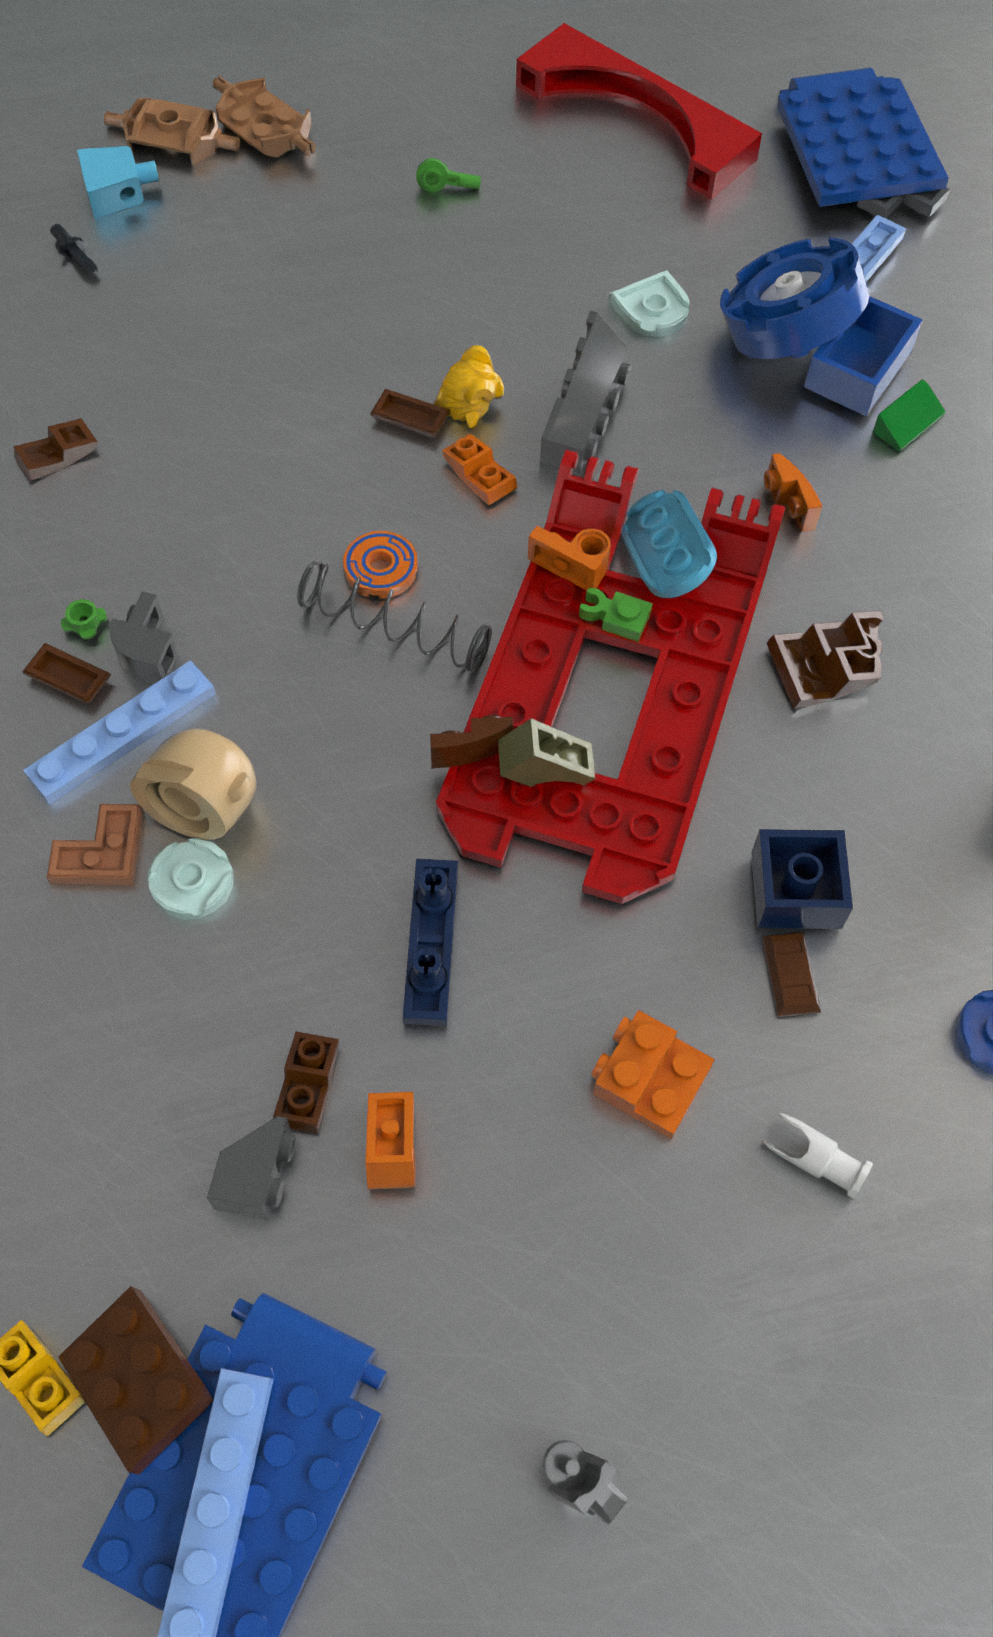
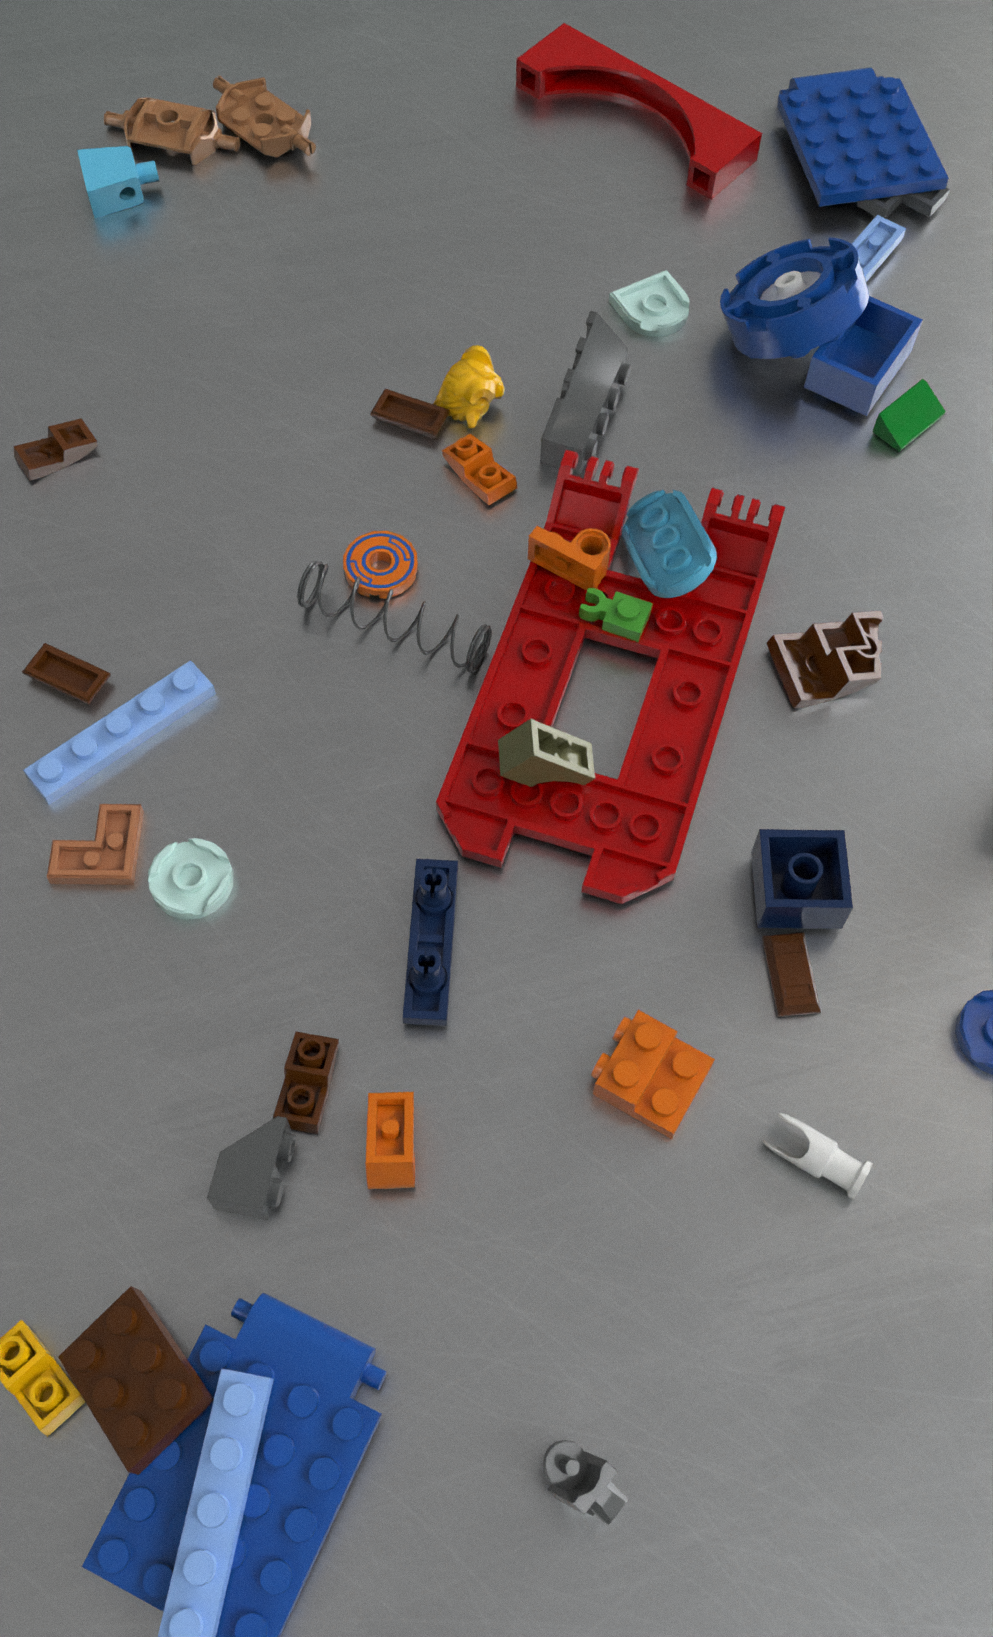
(72, 247): black piece -> none
(79, 611): bright green plate -> none
(138, 643): dark grey brick -> none
(196, 783): tan piece -> none
(434, 175): bright green plate -> none
(457, 748): reddish brown slope -> none
(793, 488): orange slope -> none

